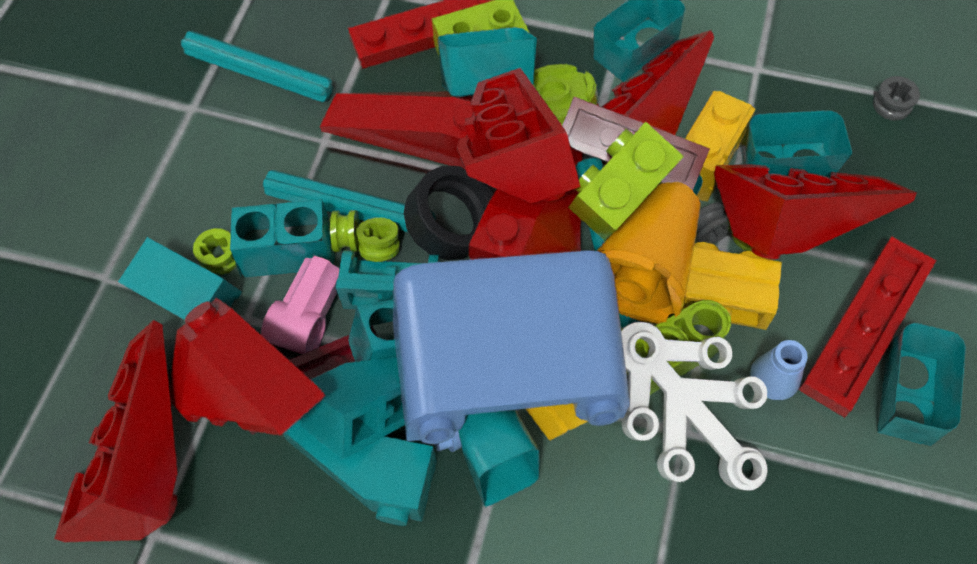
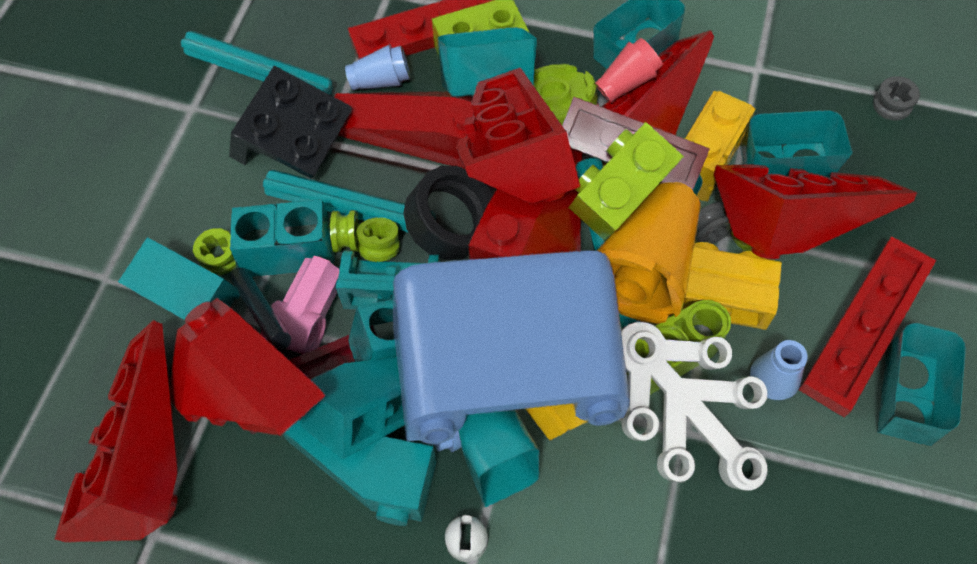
(260, 309): none -> black bar
(289, 123): none -> black bracket
(379, 69): none -> light blue cone
(479, 538): none -> white hinge
(630, 69): none -> coral cone

